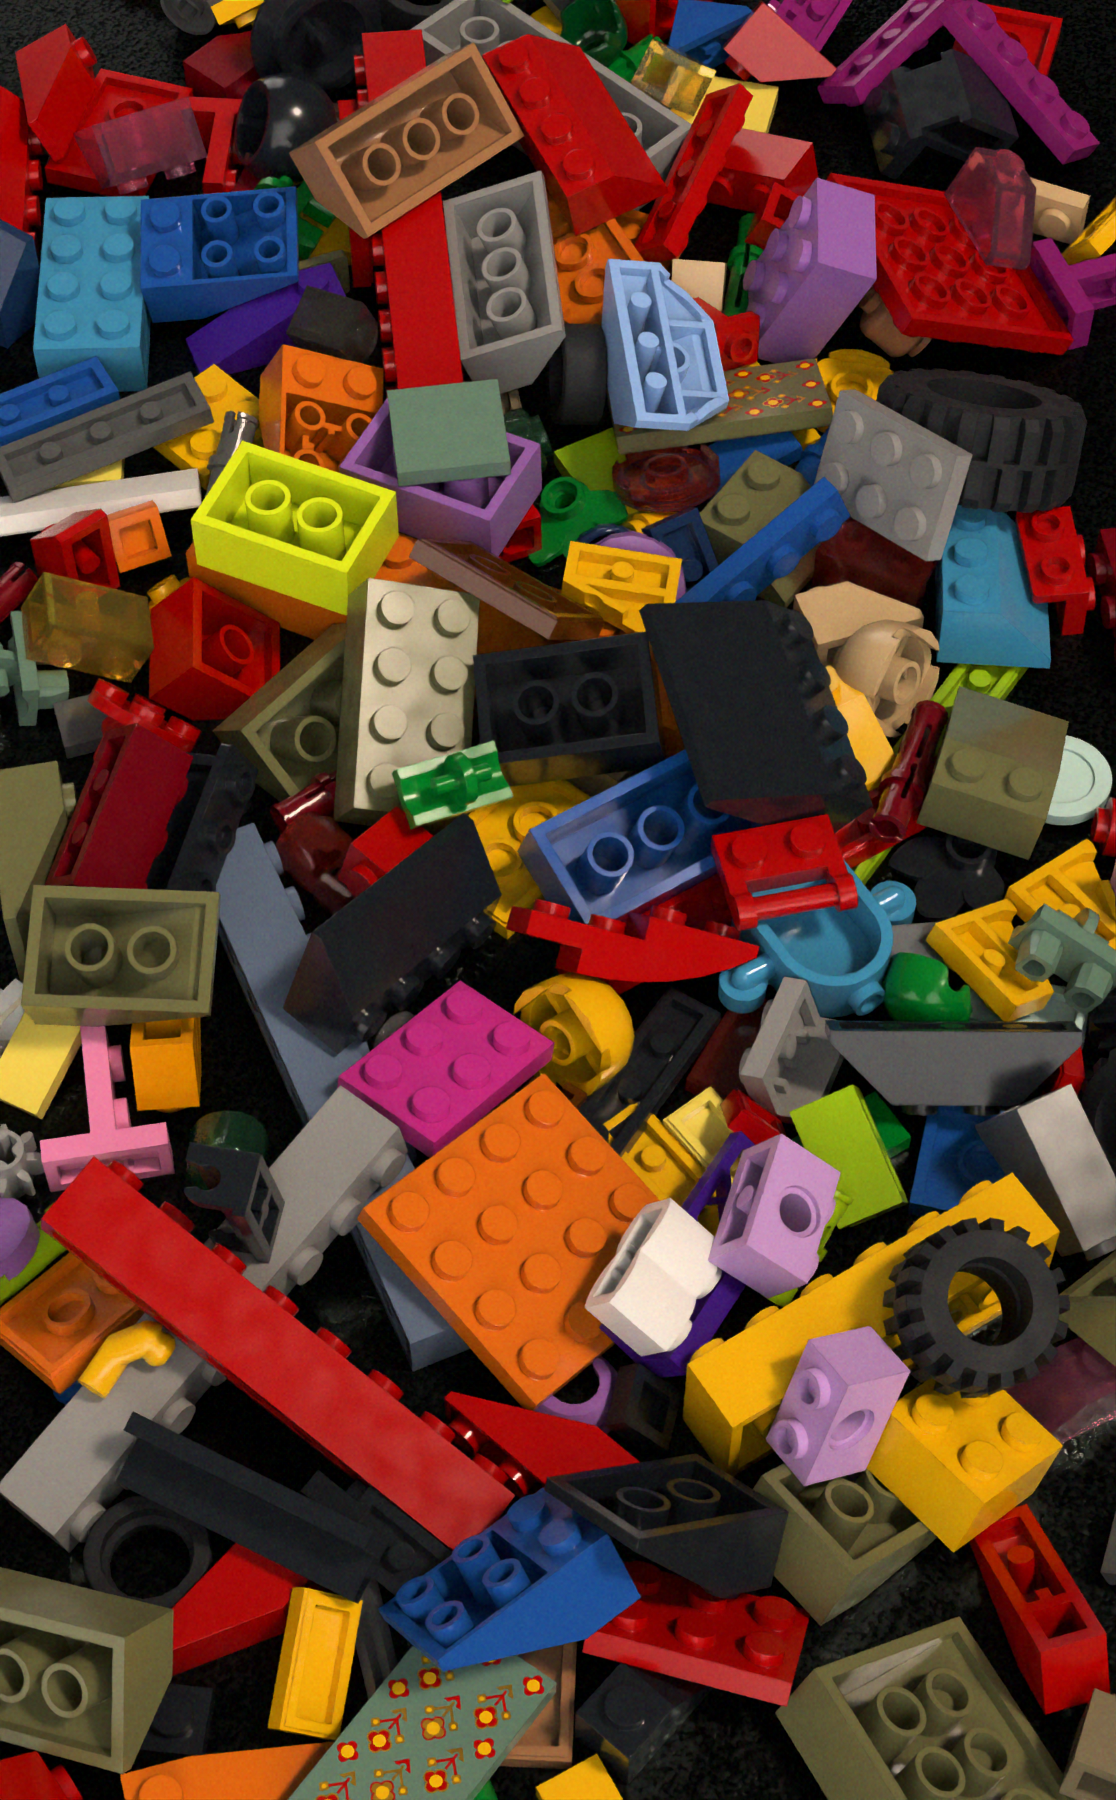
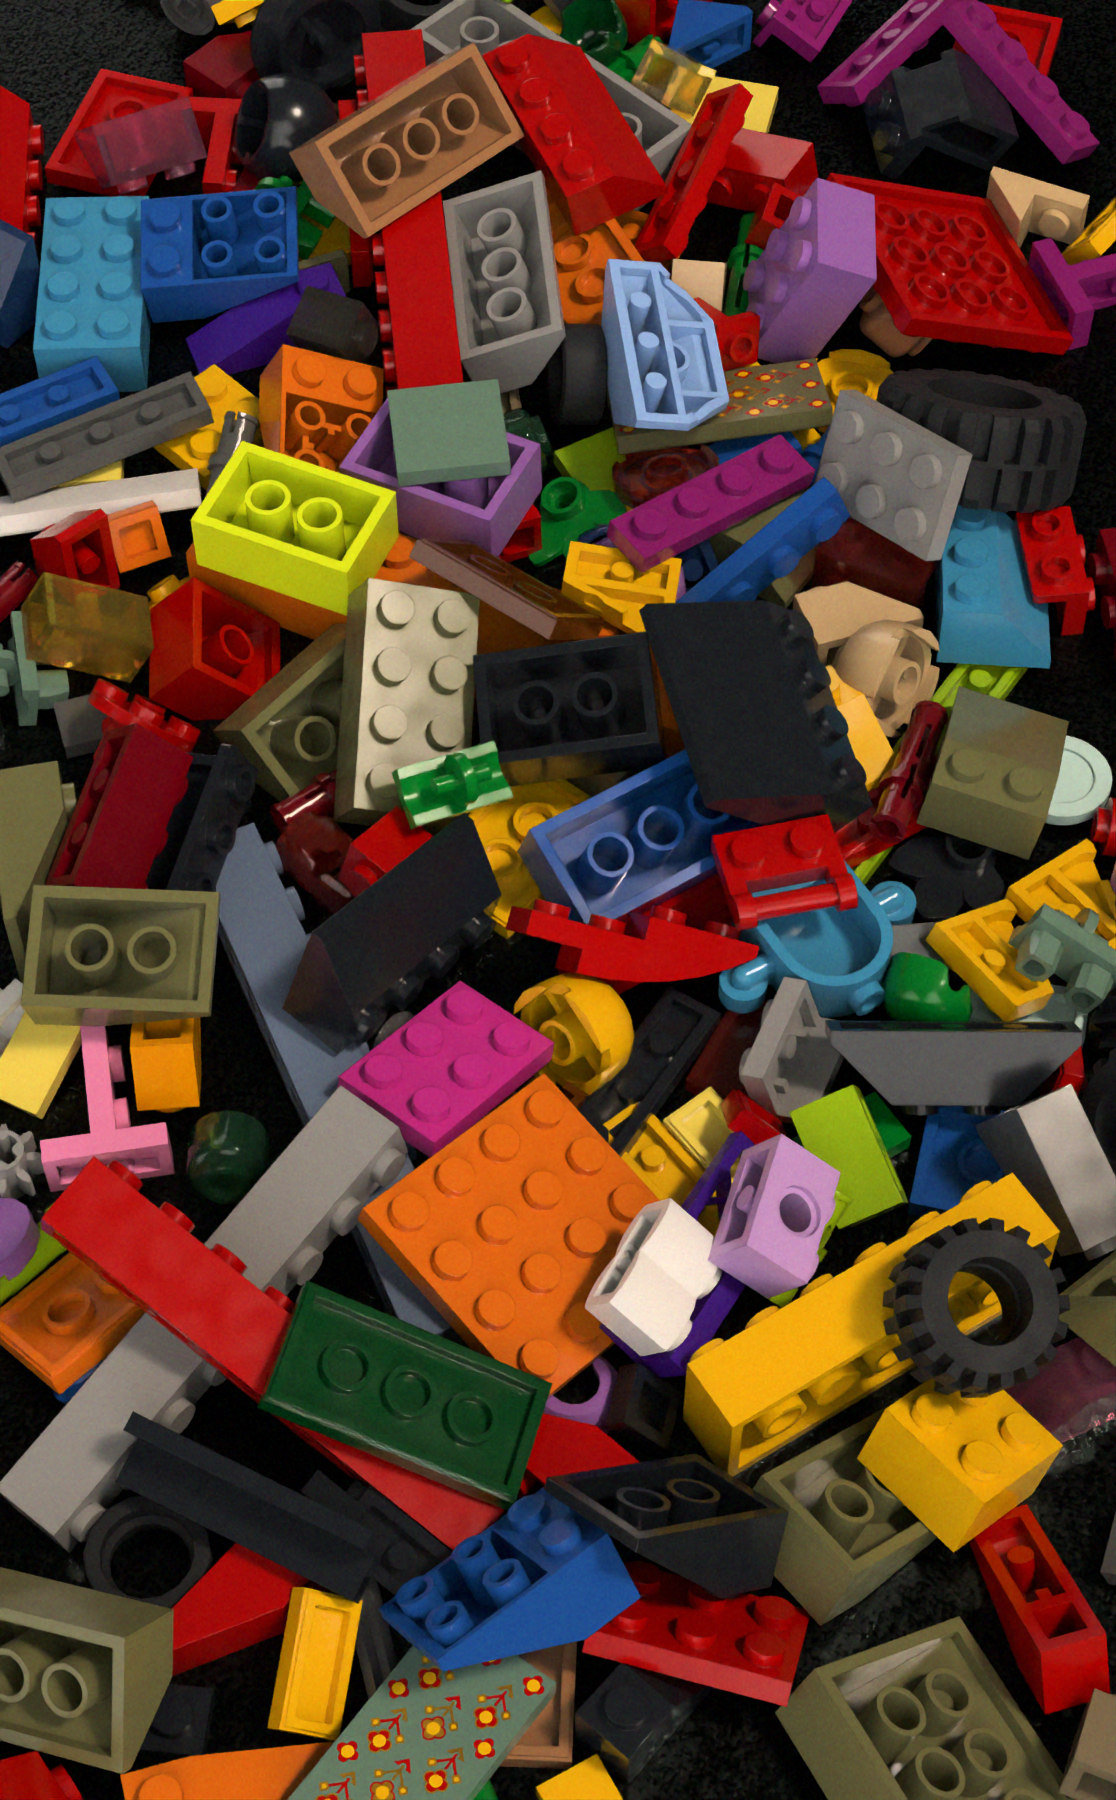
(56, 86): red slope -> none
(122, 1348): yellow arm -> none
(244, 1192): black hinge -> none
(406, 1395): none -> dark green tile
(710, 503): none -> magenta plate
(773, 50): slope -> none
(837, 1405): lavender brick -> none
(996, 206): clear pink slope -> none

